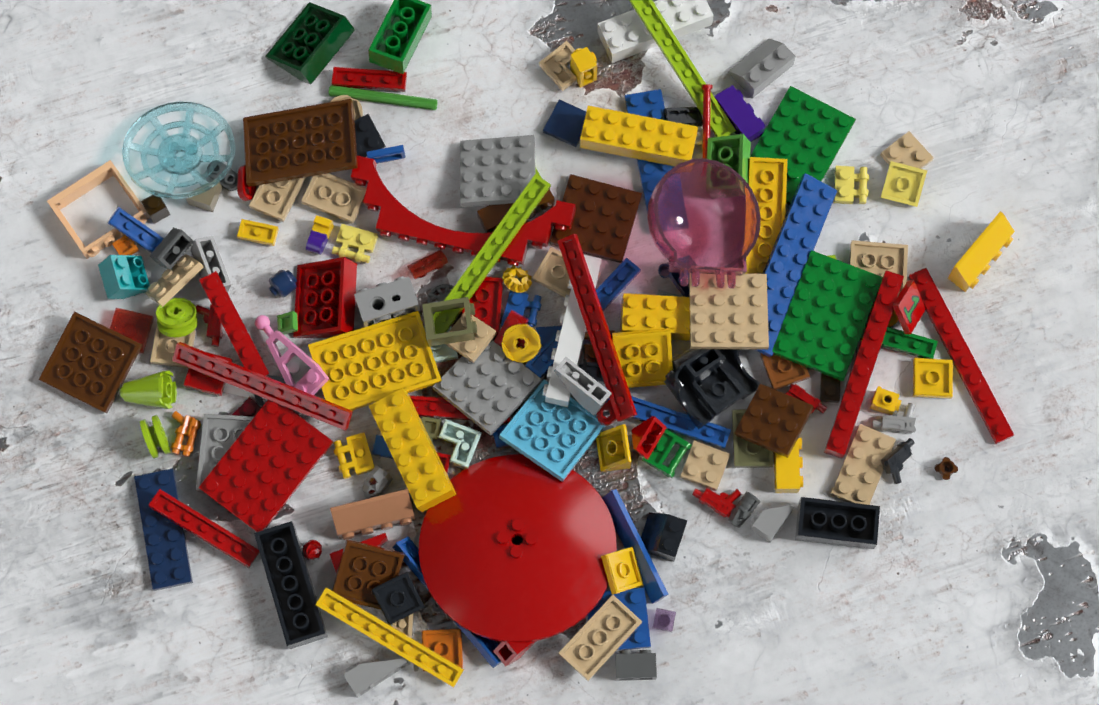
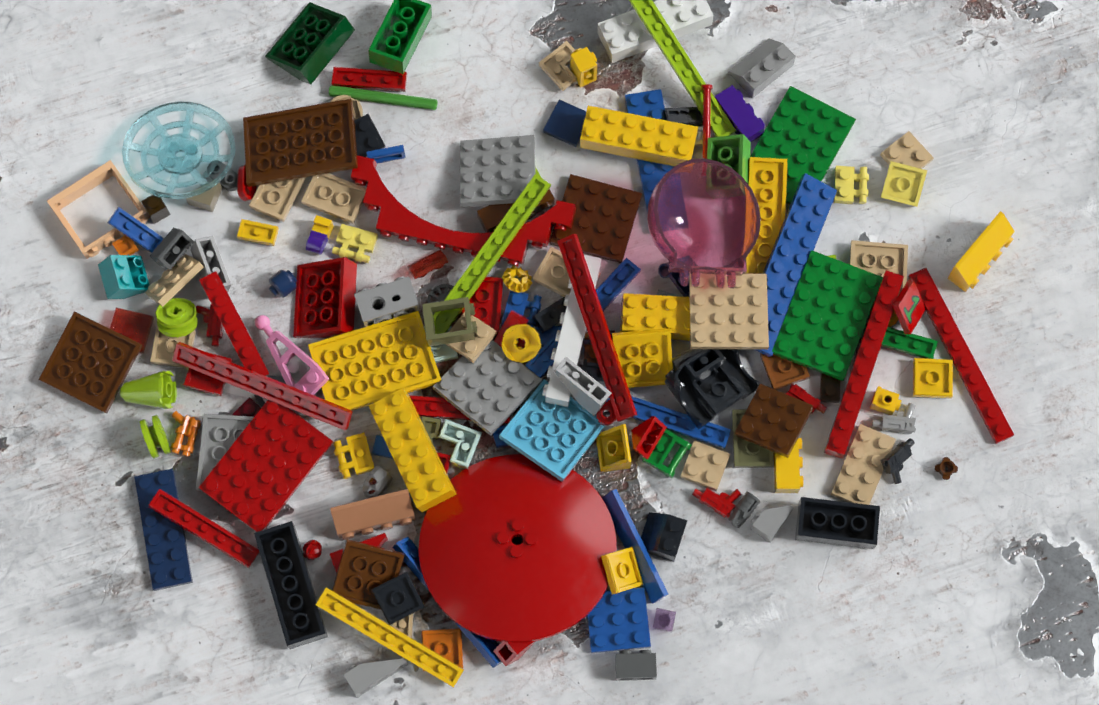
(287, 322): bright green plate -> none
(550, 316): none -> black plate
(600, 637): tan plate -> none

